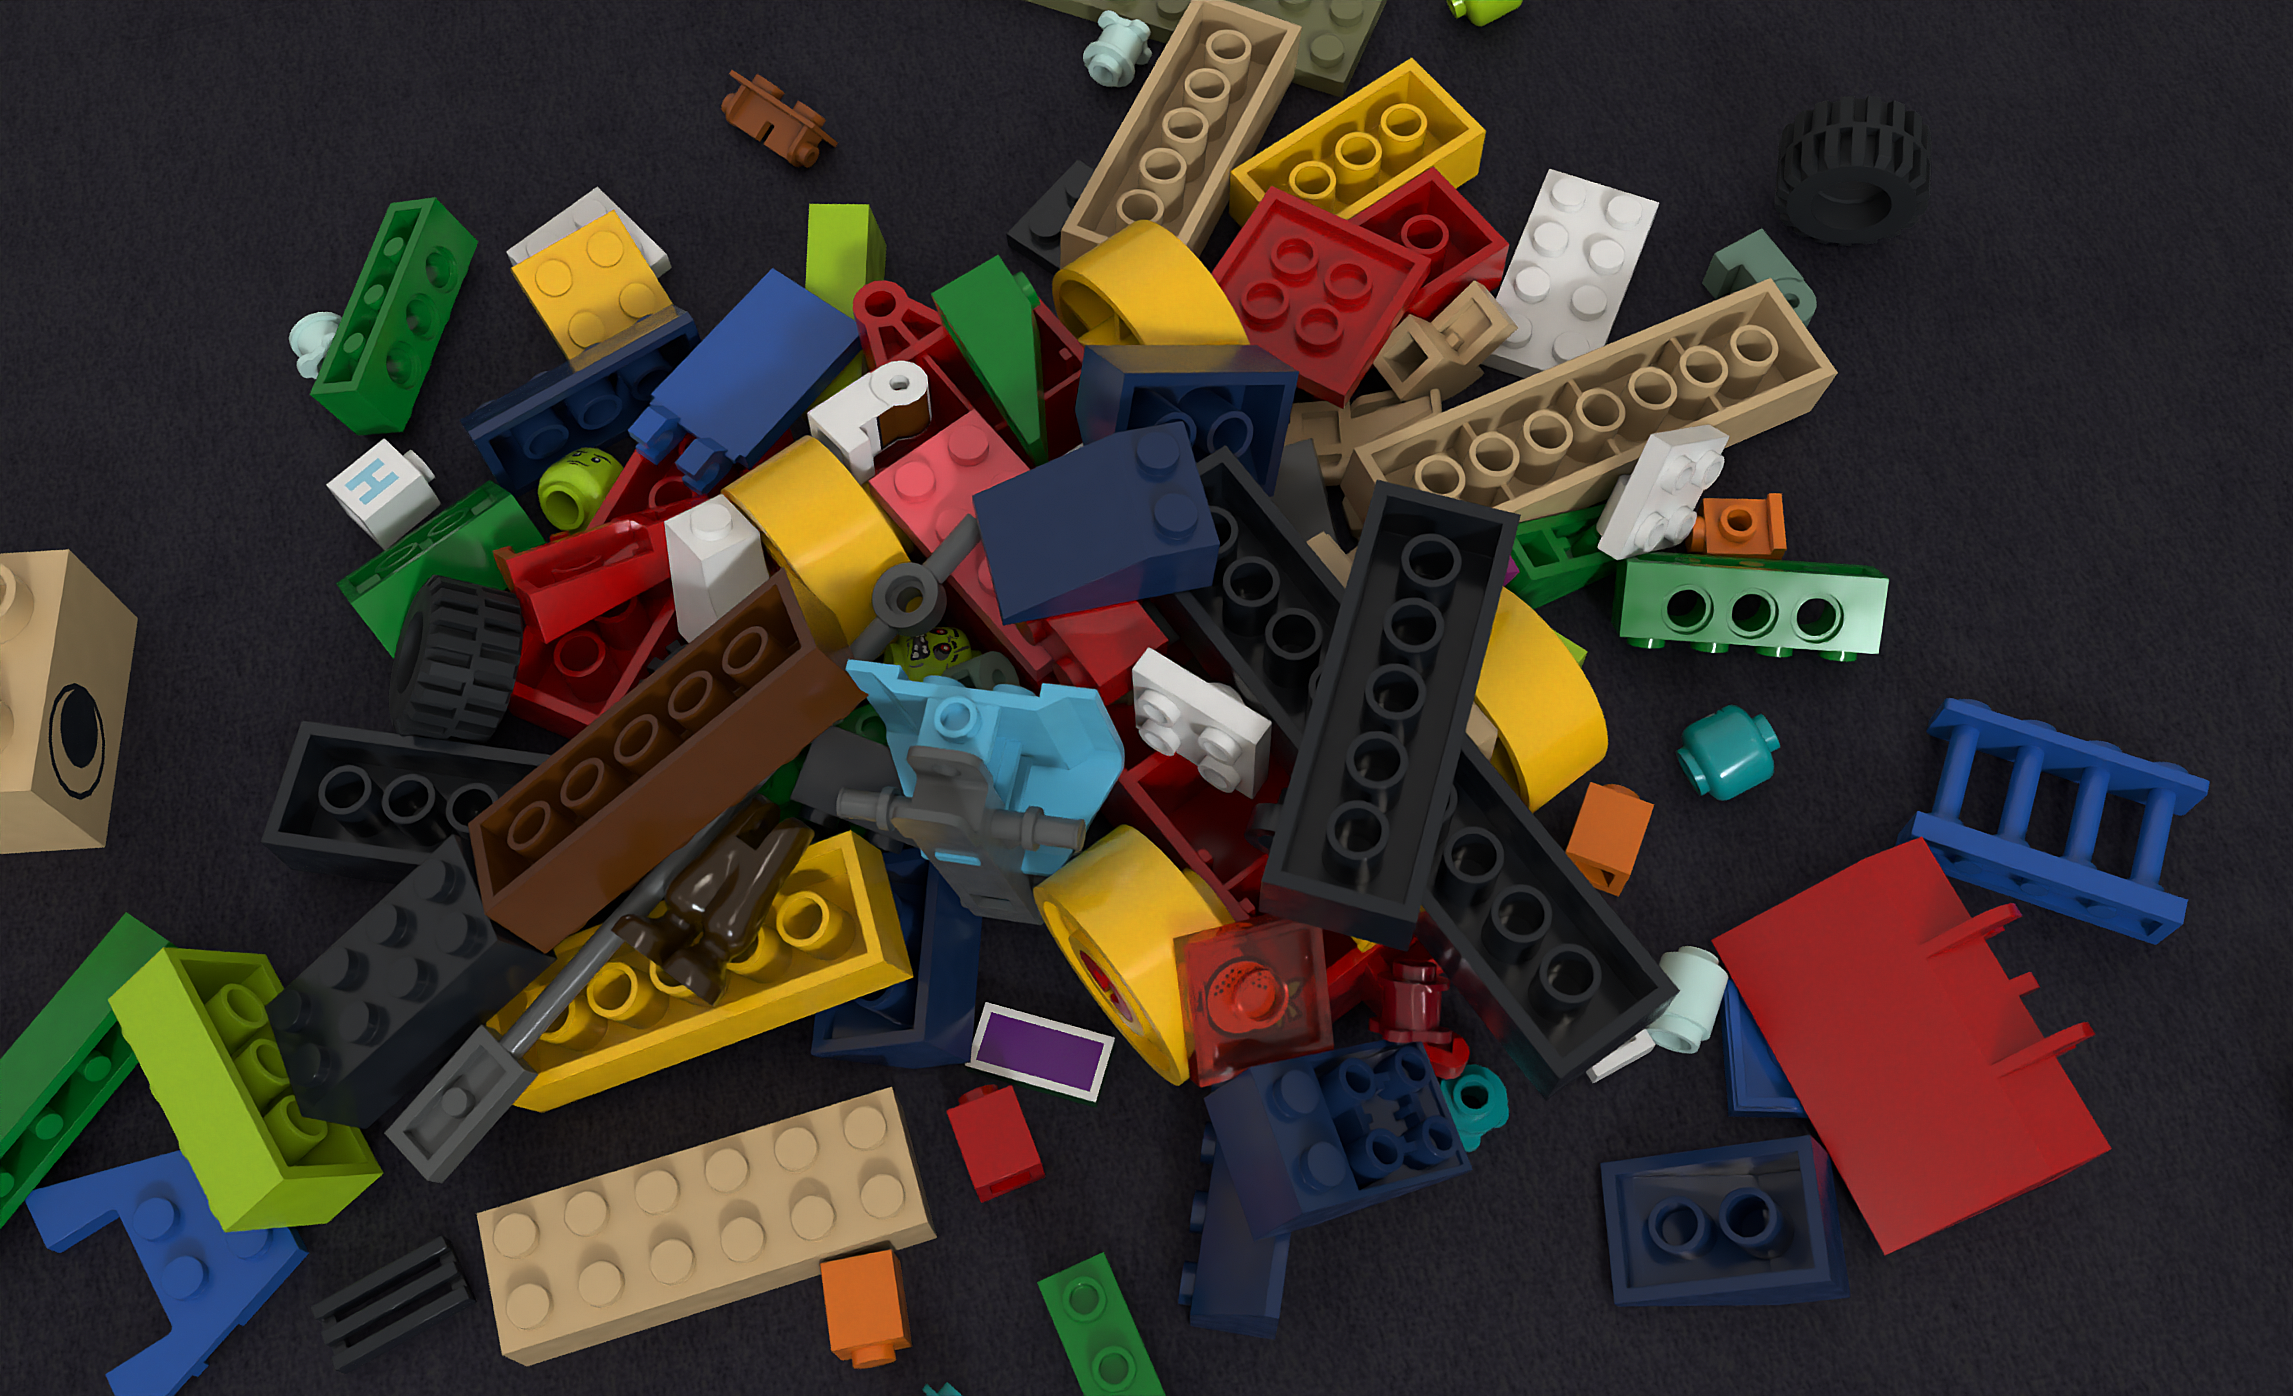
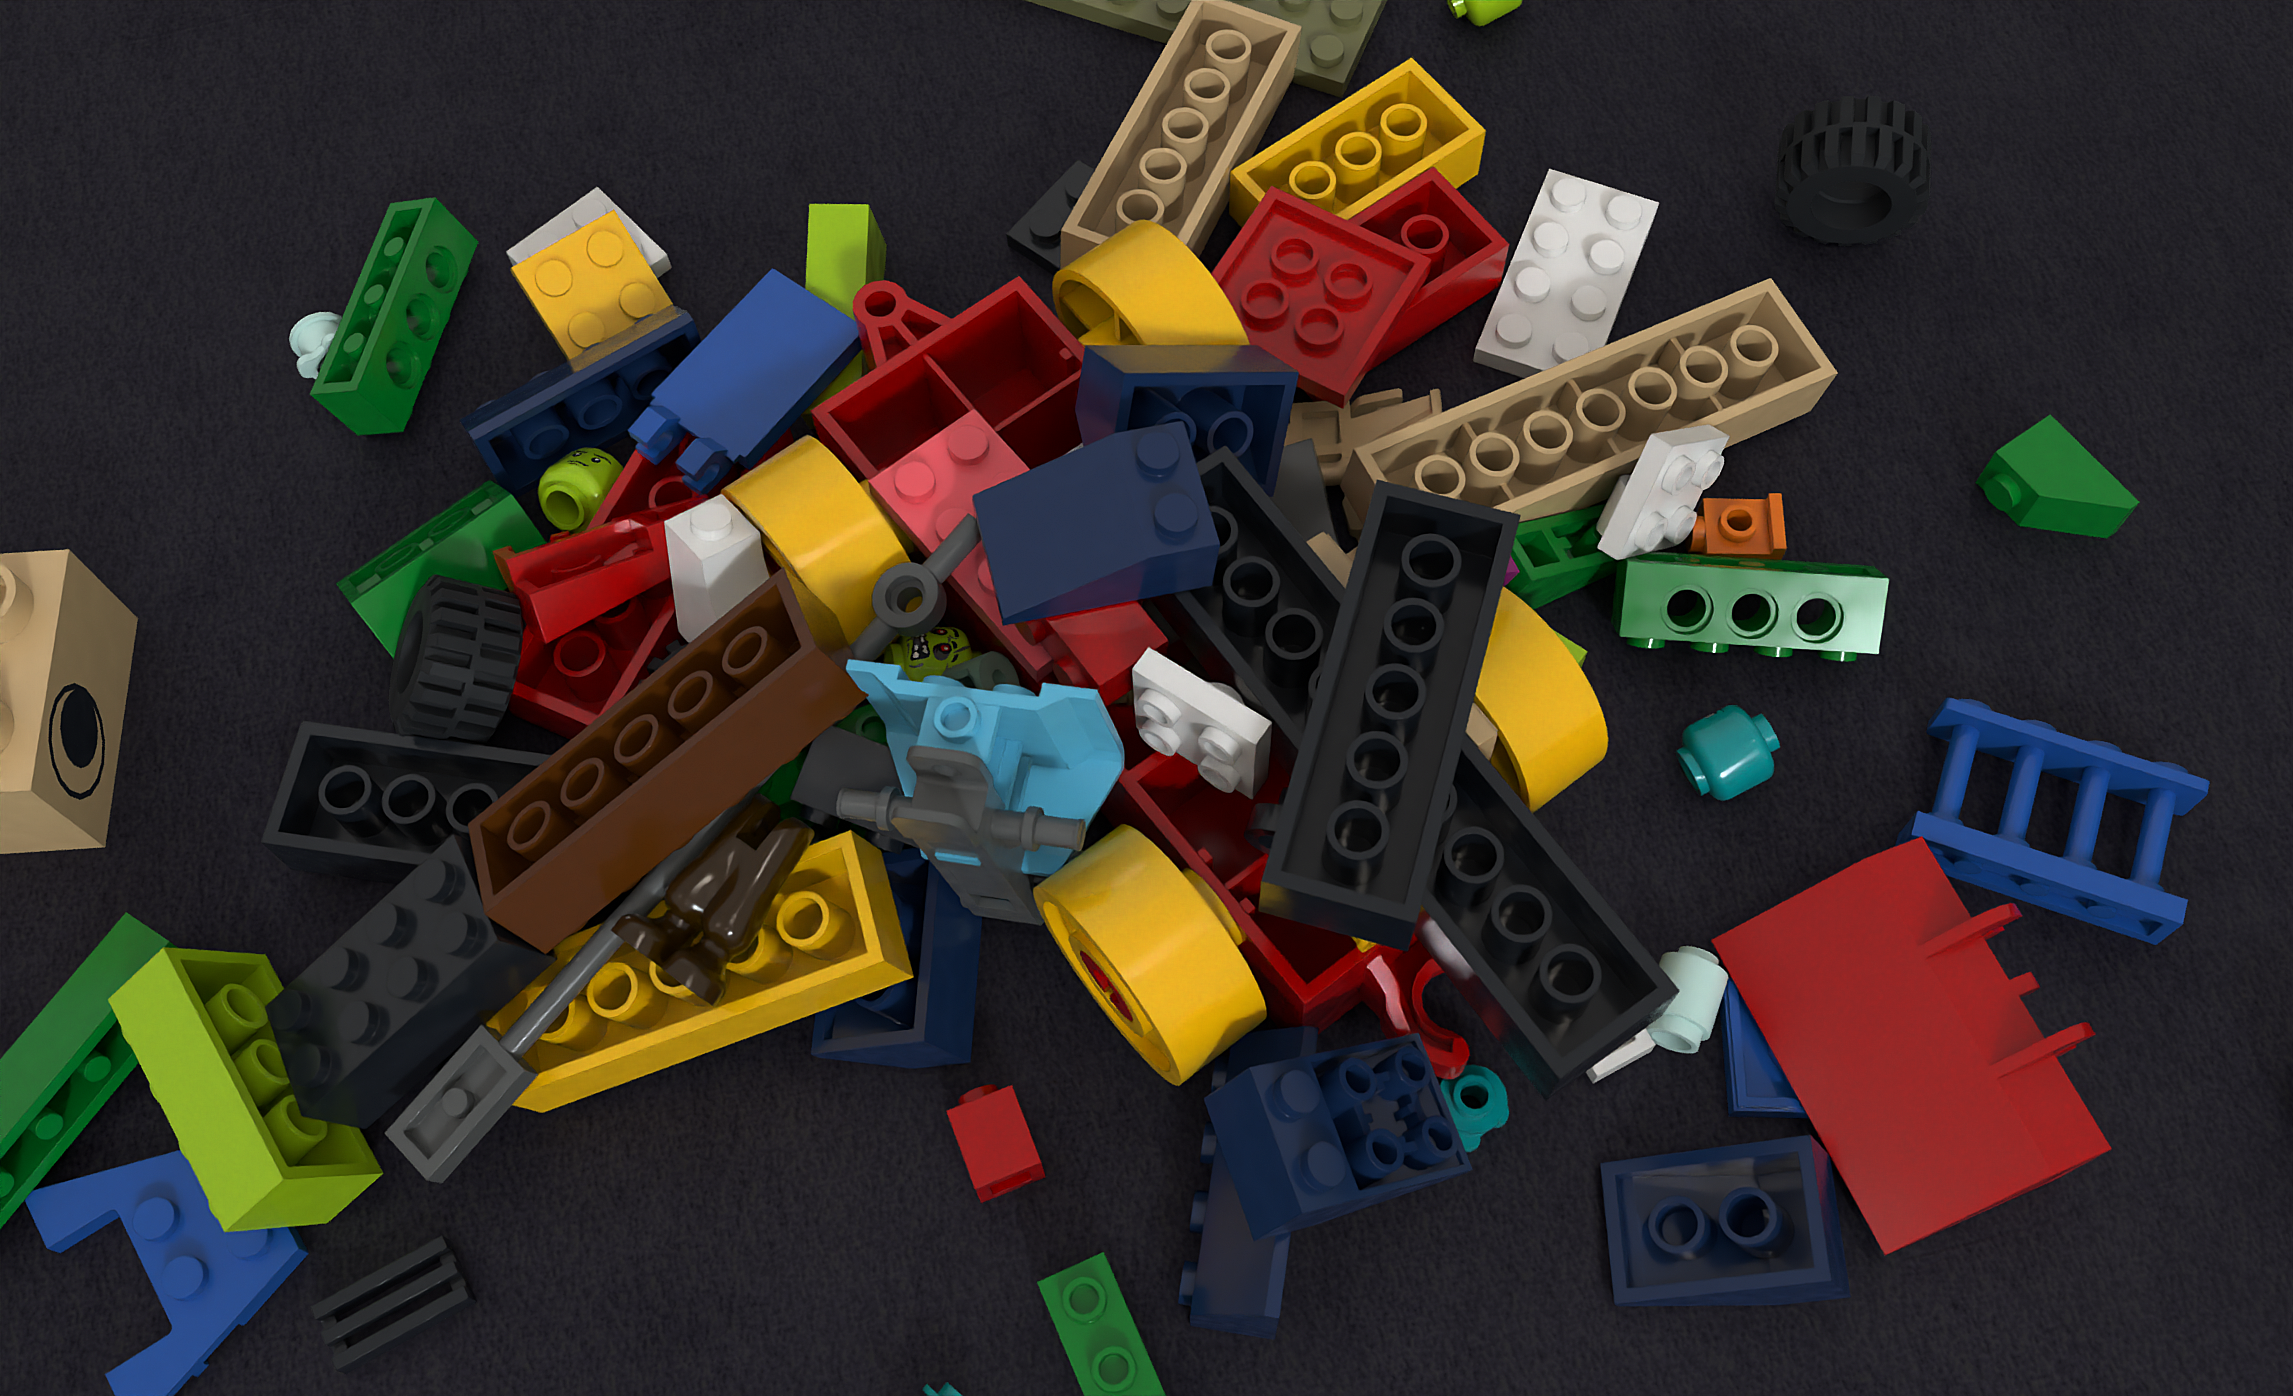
(386, 492): white brick -> none
(702, 1227): tan brick -> none
(794, 131): dark orange hinge -> none
(866, 1308): orange brick -> none
(873, 415): white leg -> none
(999, 338): green slope -> none
(1041, 1054): dark purple tile -> none
(1117, 50): light aqua brick -> none
(1252, 996): clear red tile -> none
(1412, 1003): dark red brick -> none
(1448, 349): tan brick -> none
(1608, 835): orange brick -> none
(1756, 260): sand green leg -> none
(2055, 484): none -> green slope

